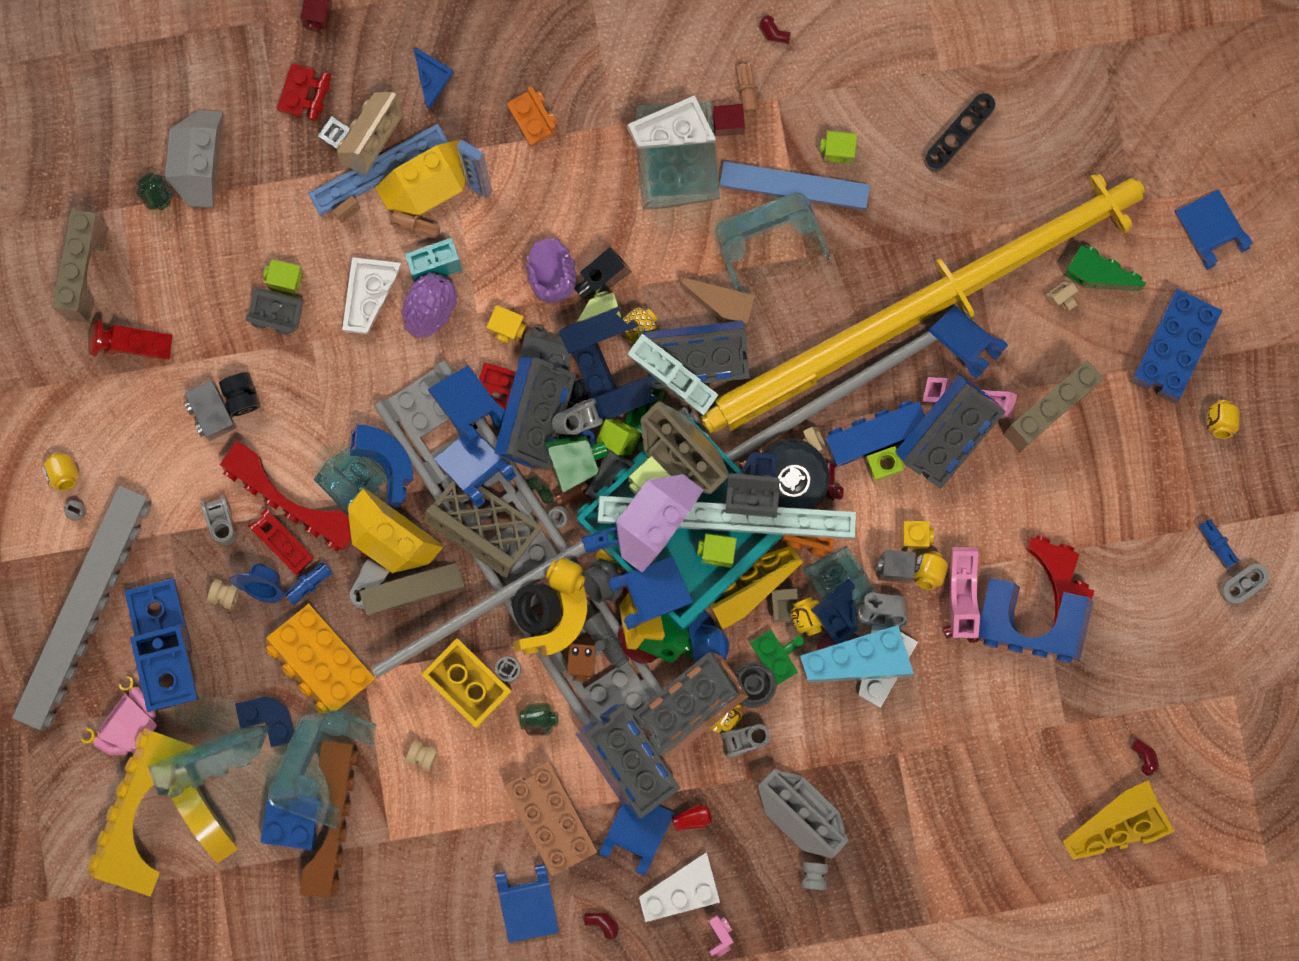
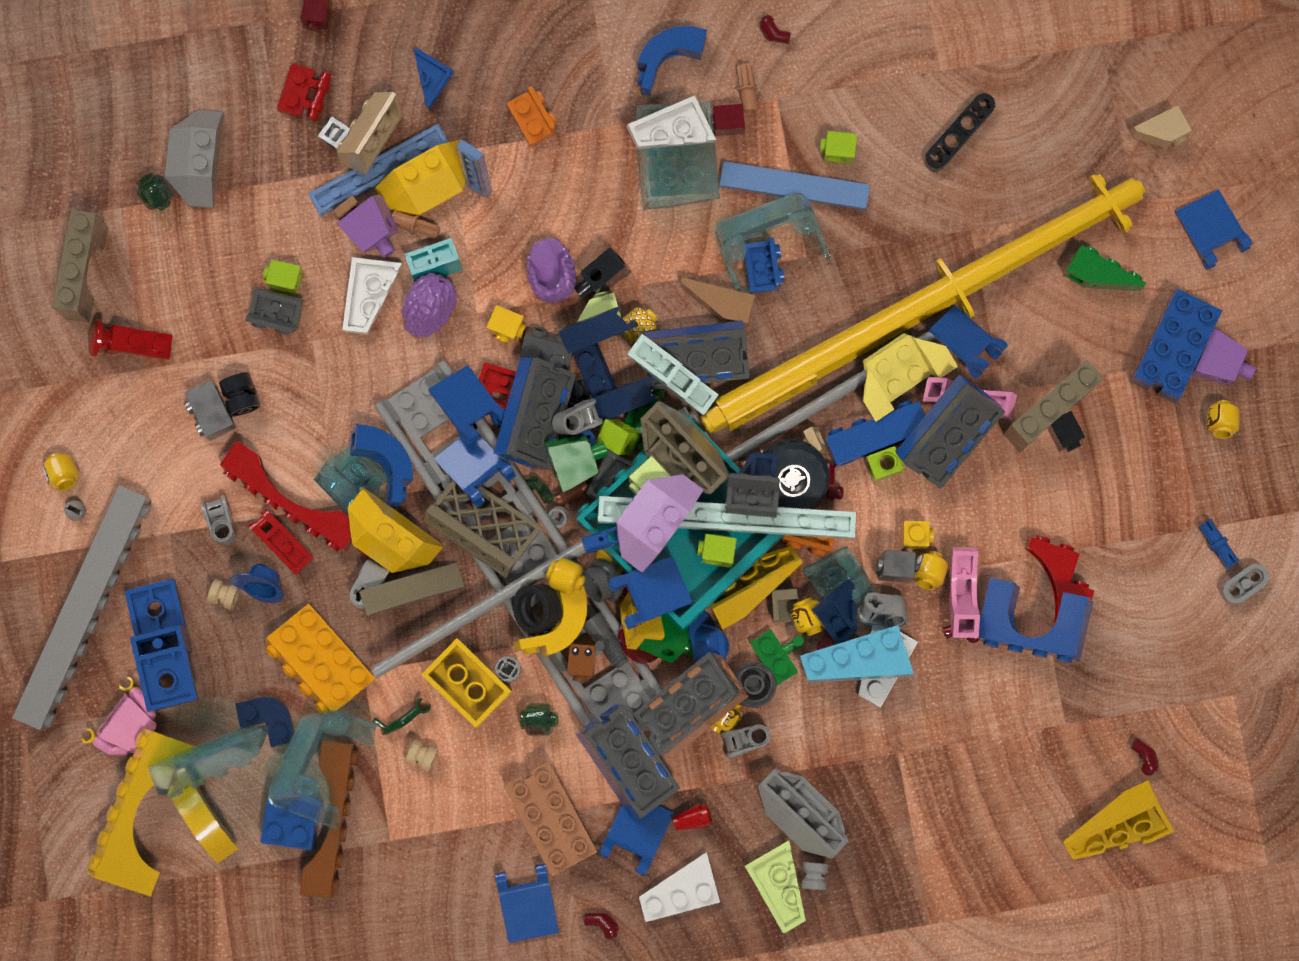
(308, 583): blue pin -> none
(371, 226): none -> medium lavender torso
(400, 722): none -> dark green piece
(672, 42): none -> blue arch
(722, 929): bright pink bracket -> none
(763, 266): none -> blue bracket
(778, 885): none -> yellowish green wing
(900, 368): none -> light yellow piece
(1062, 295): tan tile -> none
(1066, 432): none -> black brick
(1164, 129): none -> tan slope
(1223, 360): none -> medium lavender torso

